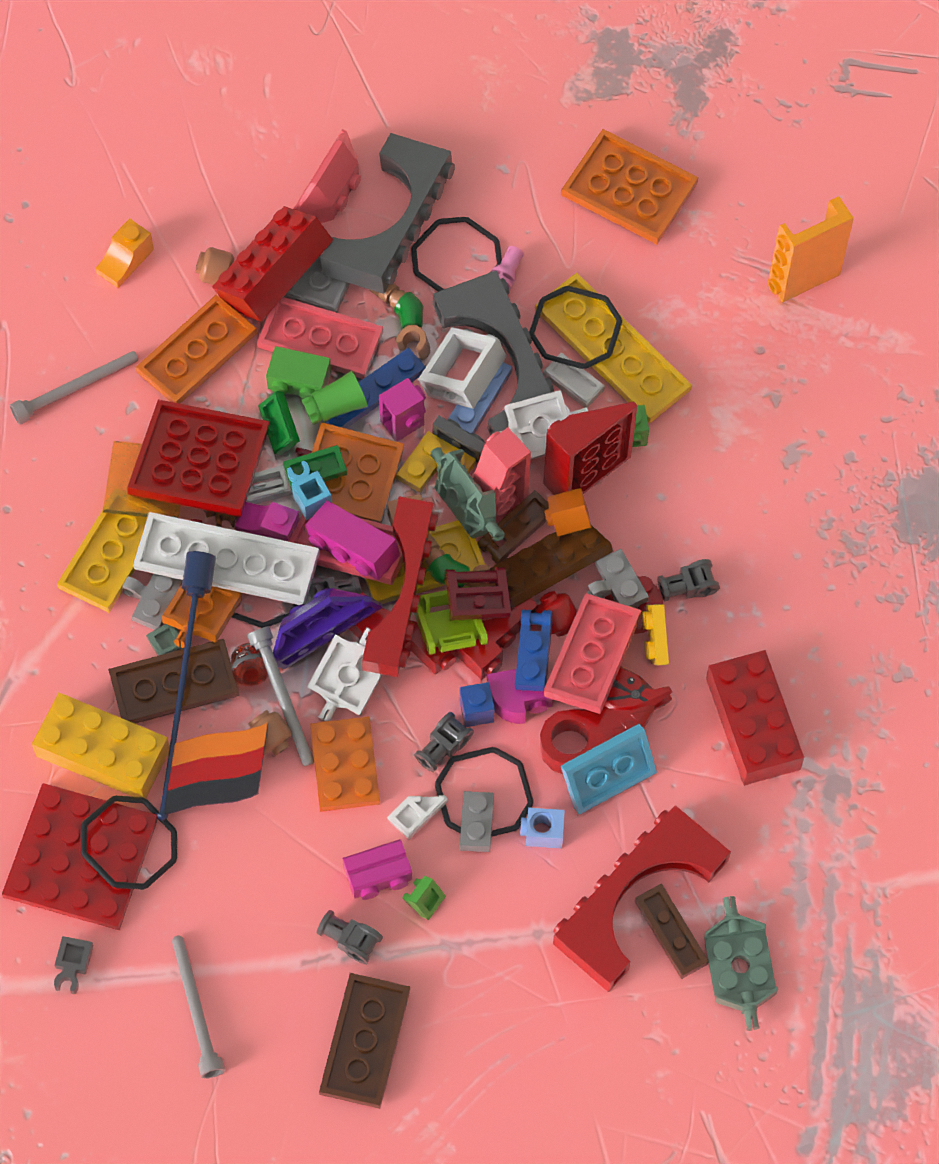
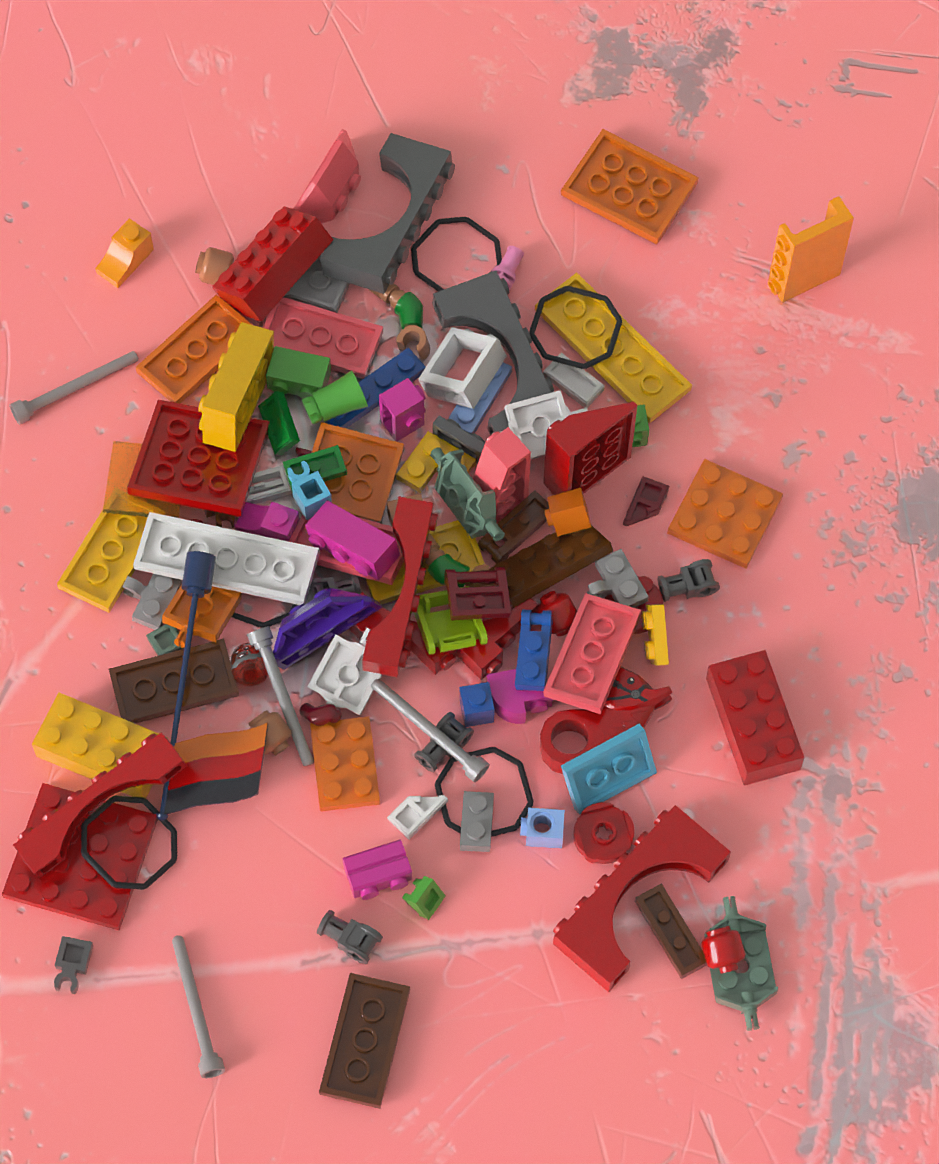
(49, 841): none -> red arch
(236, 386): none -> yellow brick
(321, 714): none -> dark red arm
(474, 766): none -> light grey piece
(611, 818): none -> red plate
(646, 501): none -> dark red tile
(723, 949): none -> red head
(725, 513): none -> orange plate

